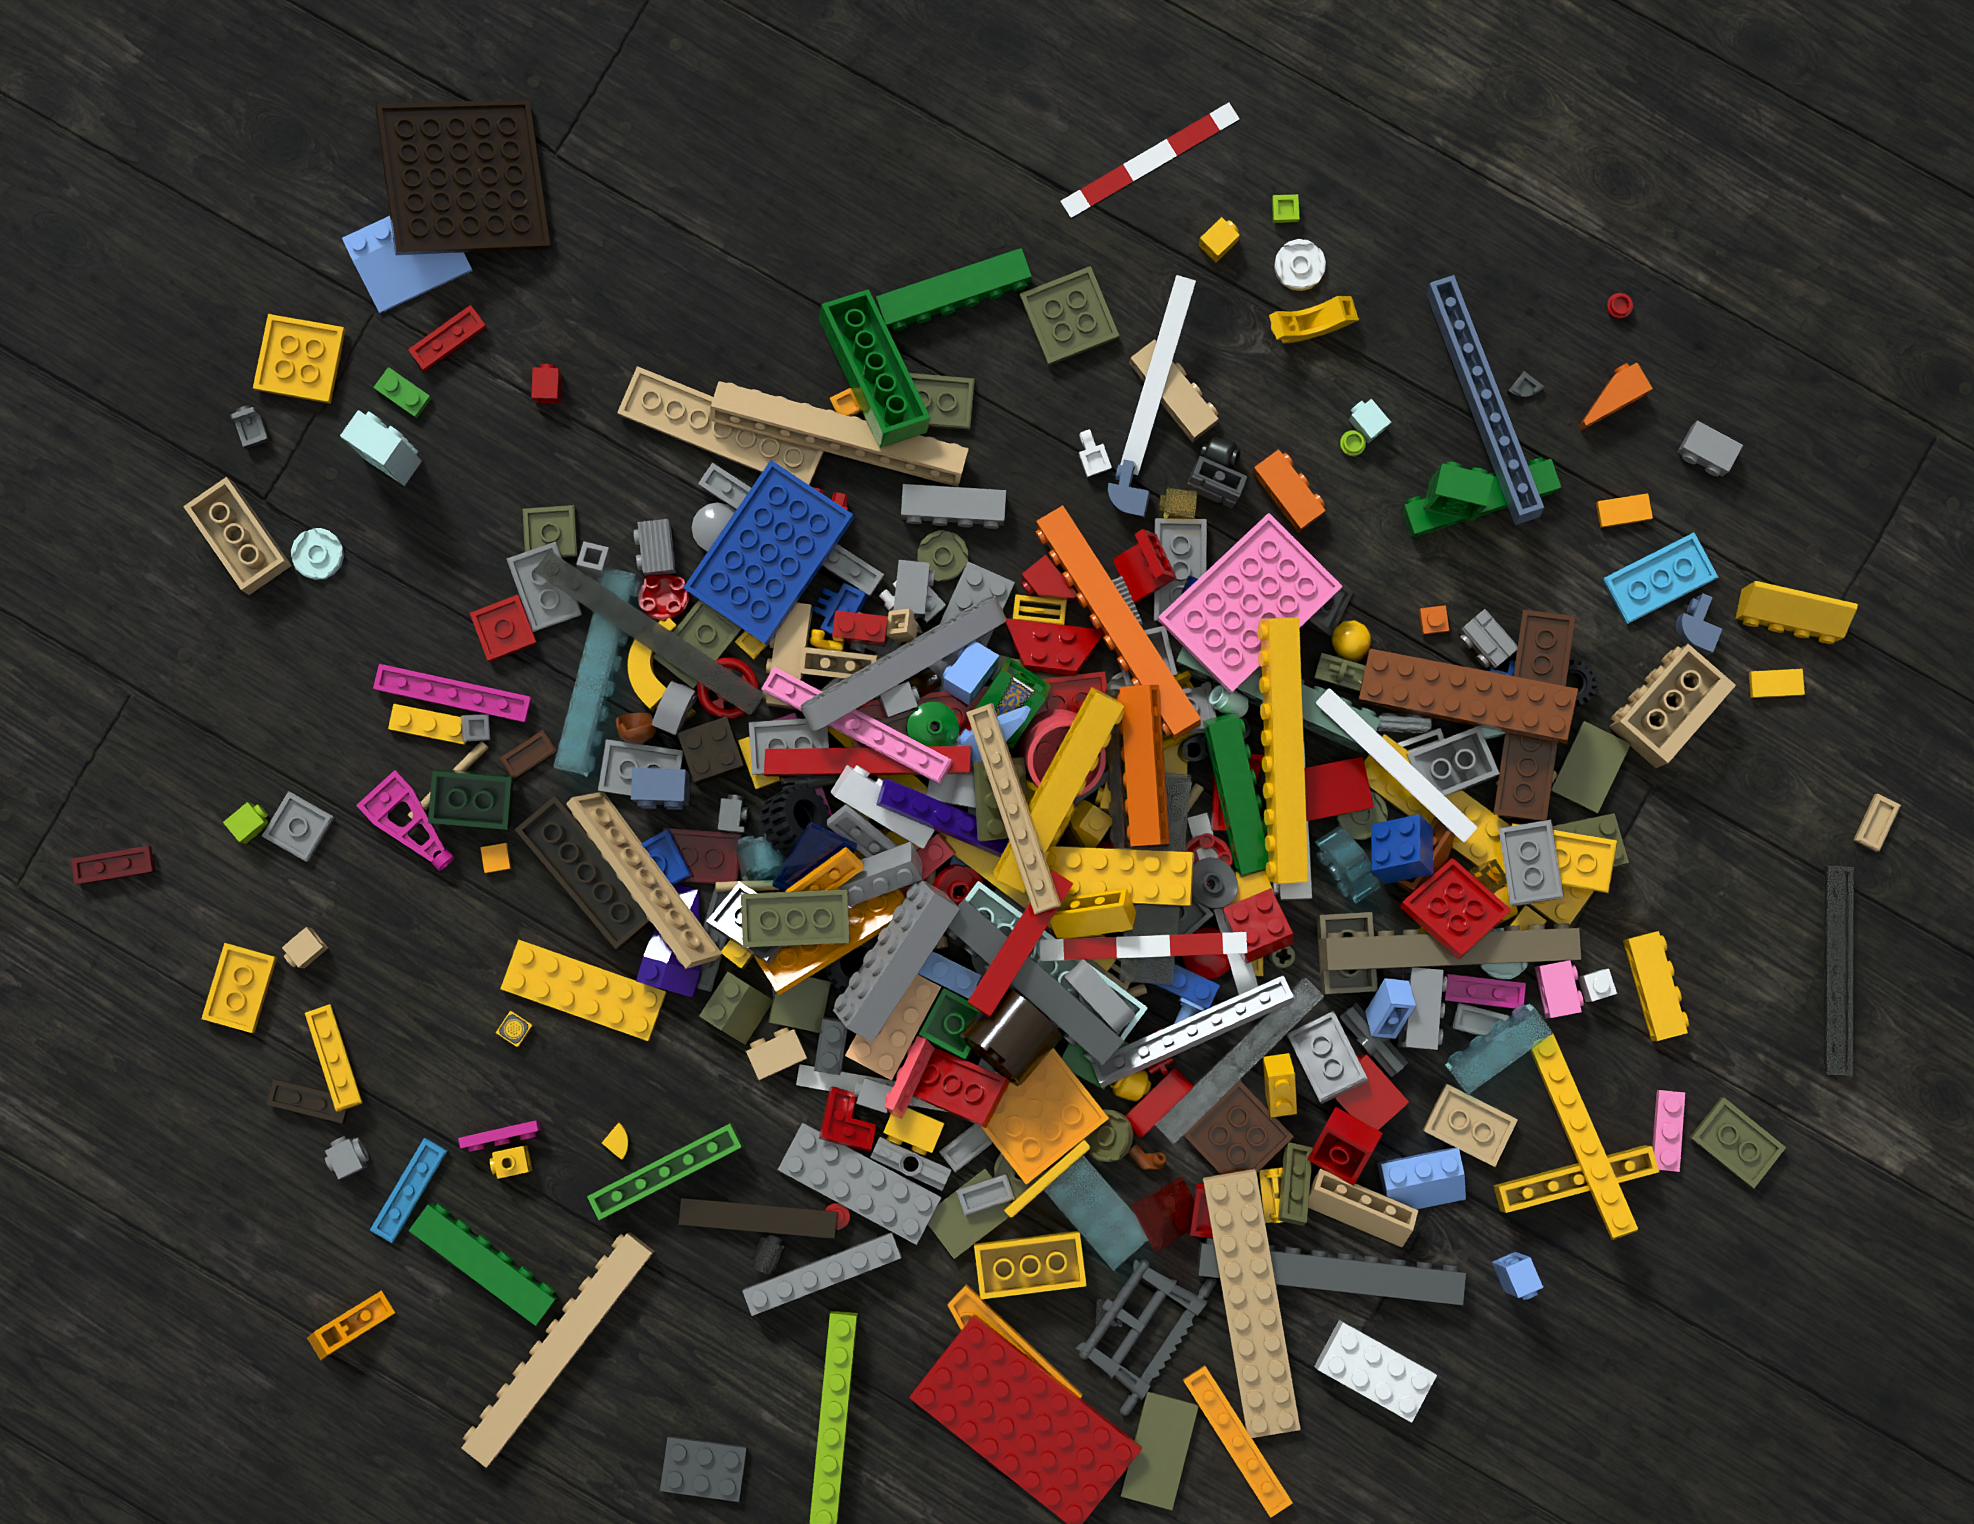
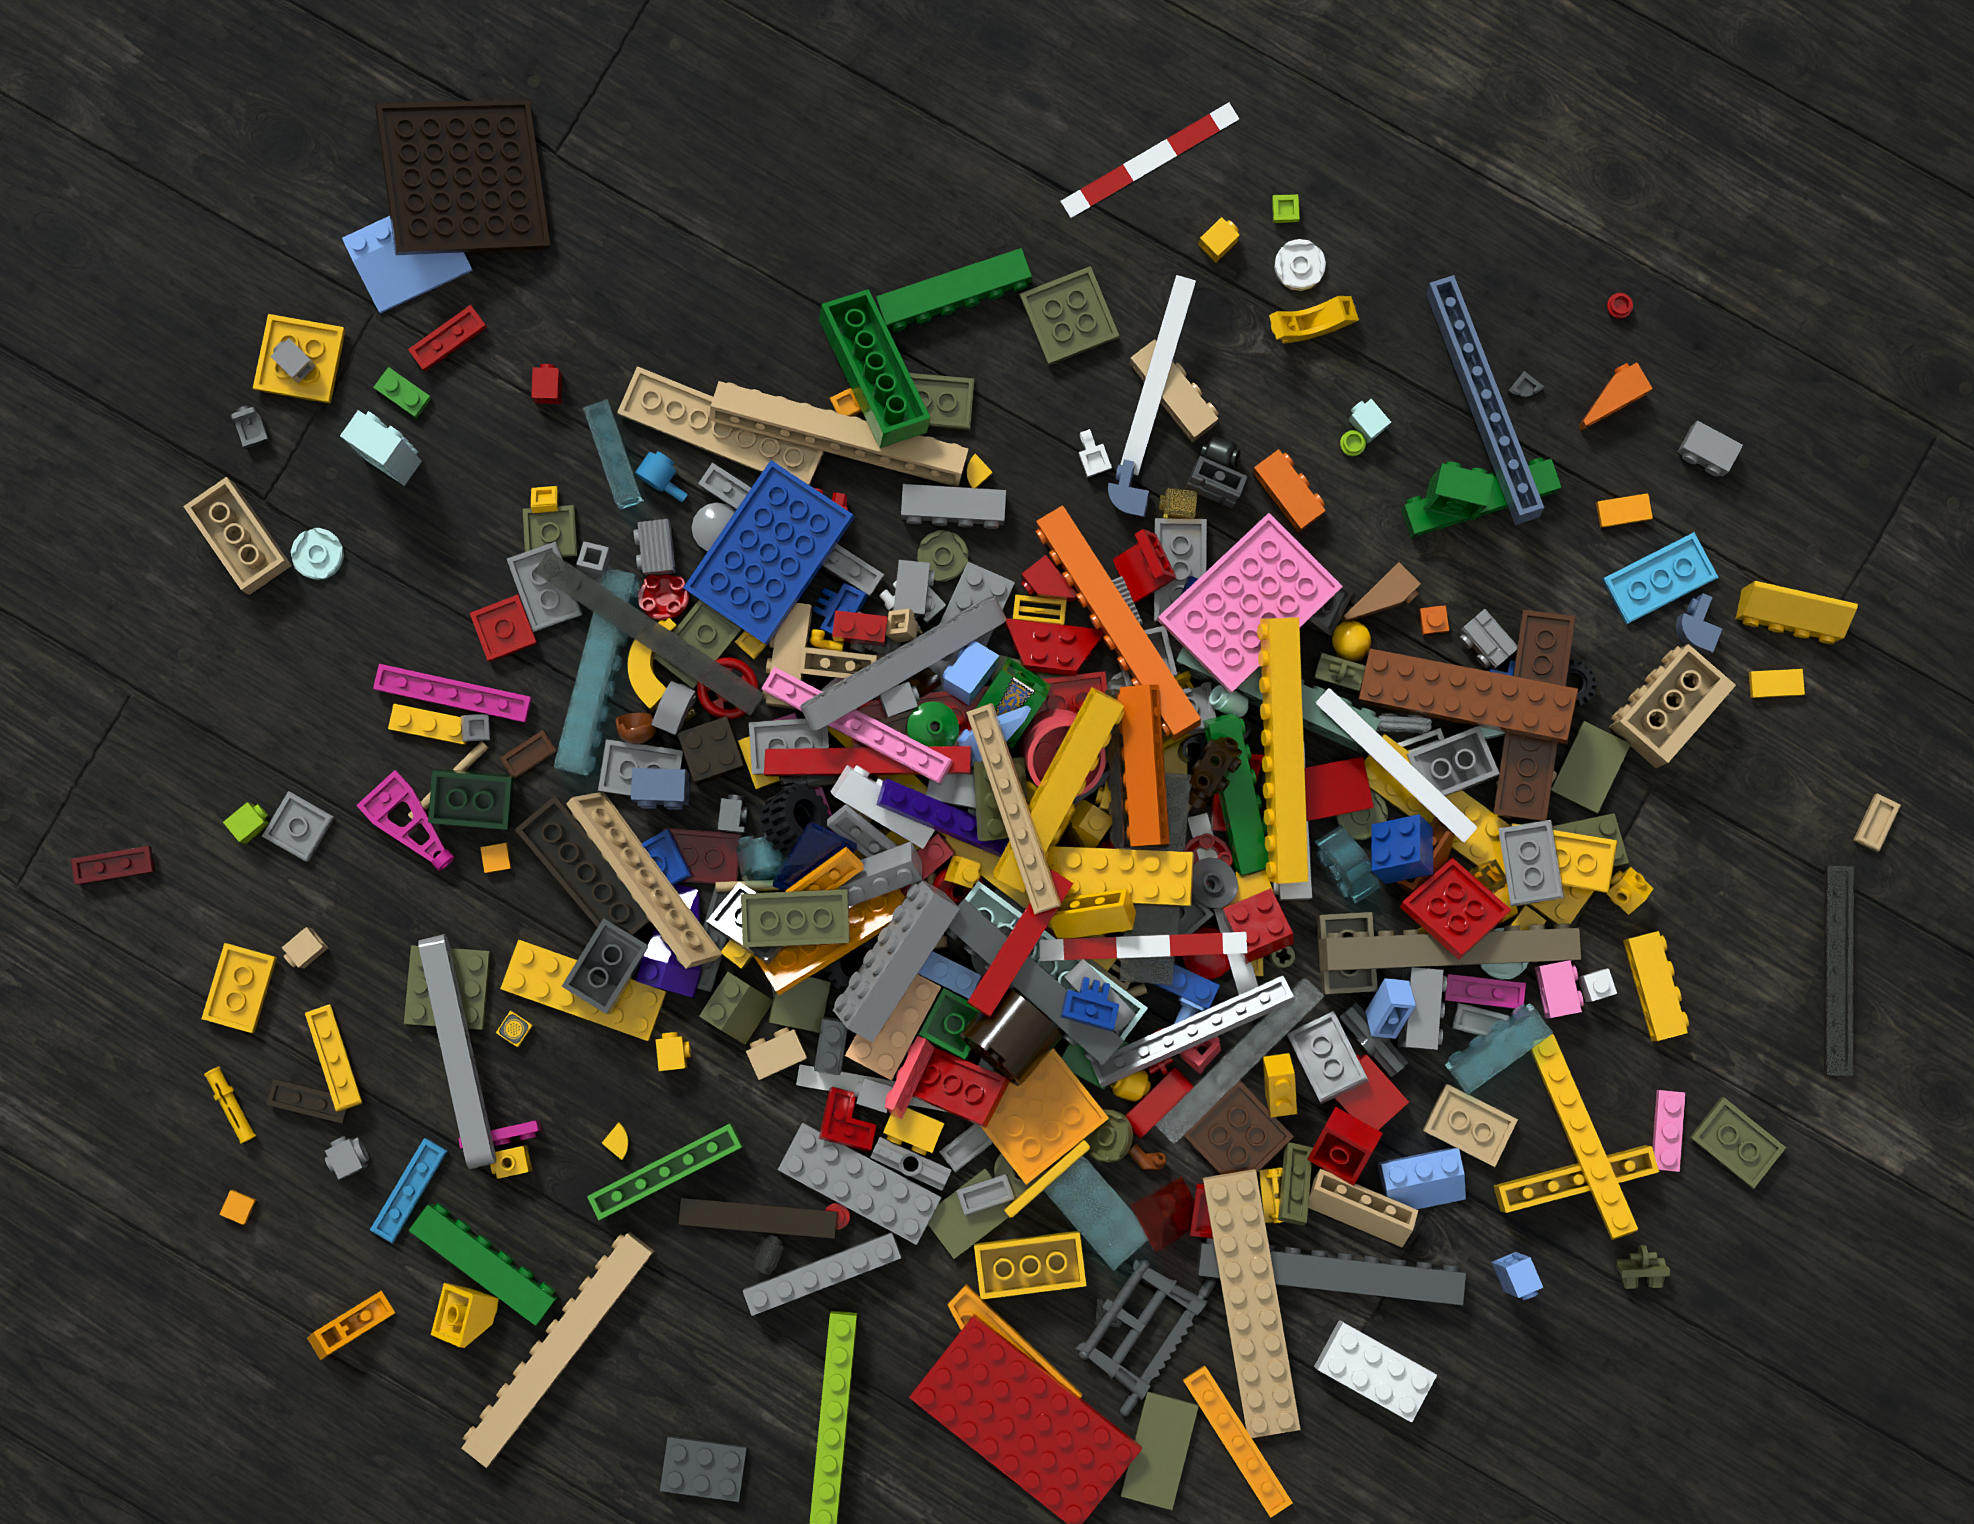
(228, 1102): none -> yellow pin
(238, 1207): none -> light orange tile
(292, 360): none -> light grey brick
(457, 1051): none -> light grey beam
(463, 1314): none -> yellow slope
(472, 979): none -> olive plate
(544, 499): none -> yellow tile
(605, 967): none -> dark grey slope
(613, 454): none -> clear light blue brick
(657, 472): none -> dark azure piece
(672, 1052): none -> yellow brick
(963, 872): none -> yellow brick
(977, 472): none -> yellow tile
(1090, 1006): none -> blue hinge
(1198, 1061): none -> coral brick
(1212, 775): none -> dark brown brick
(1388, 593): none -> medium nougat slope
(1629, 890): none -> yellow brick
(1642, 1265): none -> olive hips

